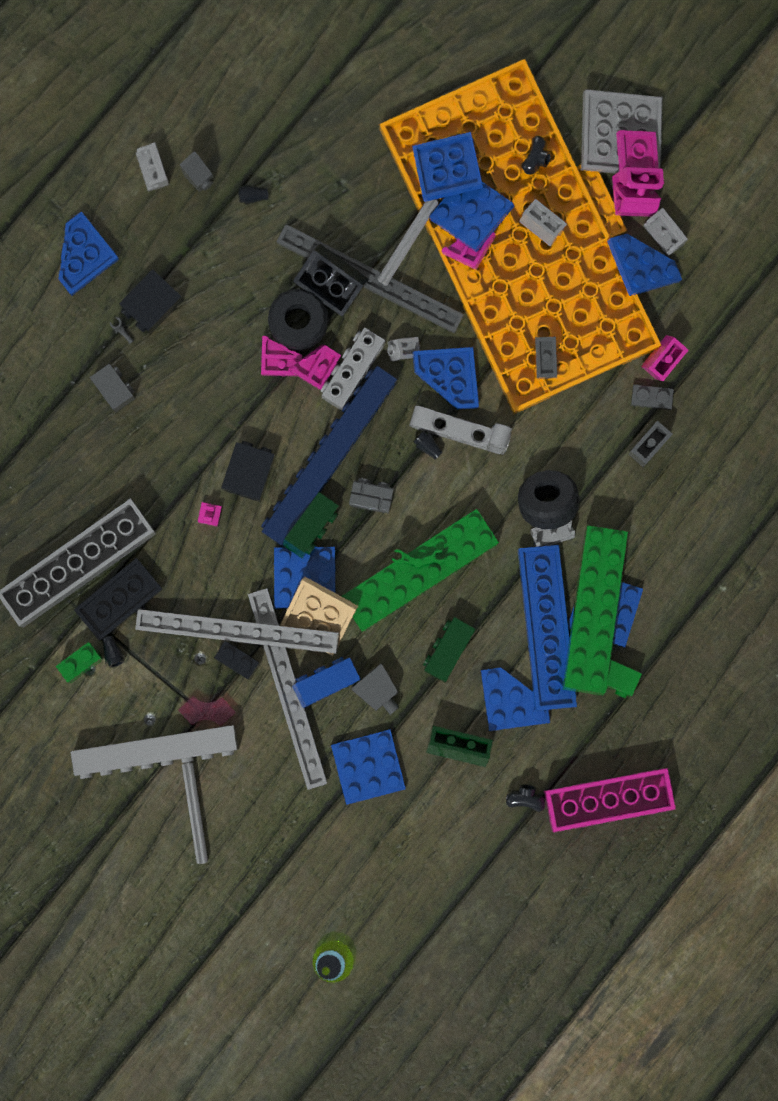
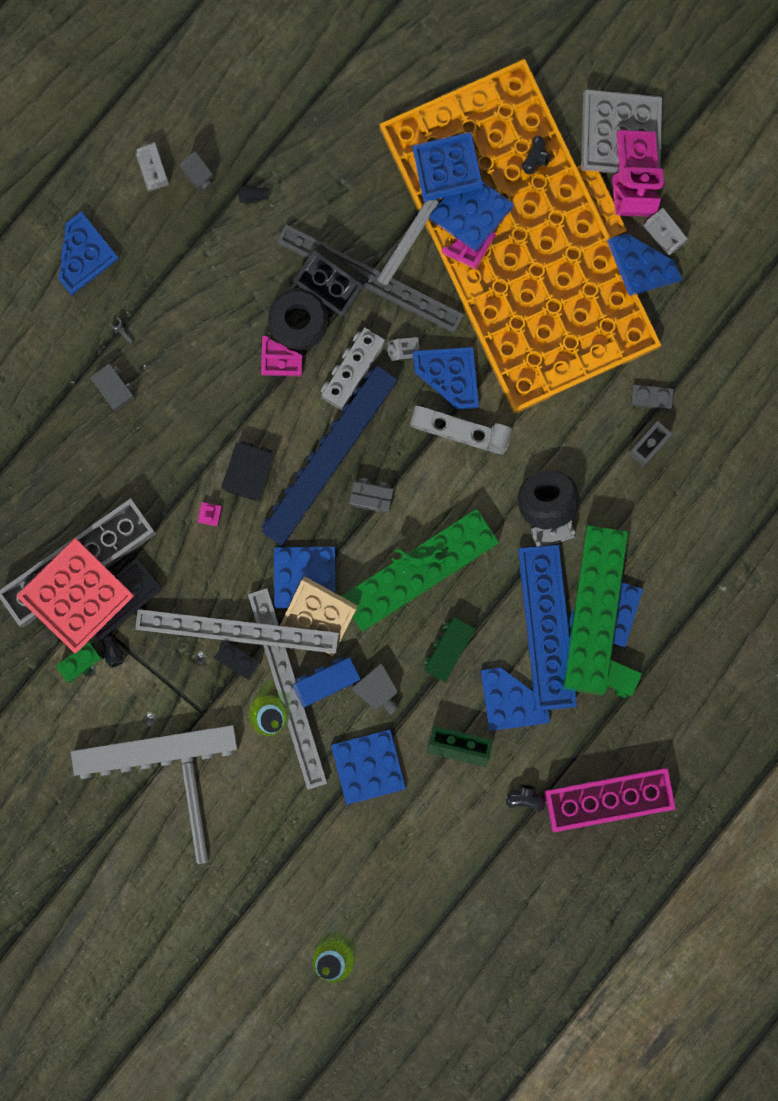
(75, 595): none -> coral plate
(150, 302): black brick -> none
(215, 711): clear pink tile -> none
(268, 715): none -> tile
(311, 526): dark green brick -> none
(316, 366): dark pink wing -> none
(427, 444): black cone -> none
(542, 222): light grey hinge -> none
(545, 357): dark grey plate -> none
(664, 358): dark pink brick -> none

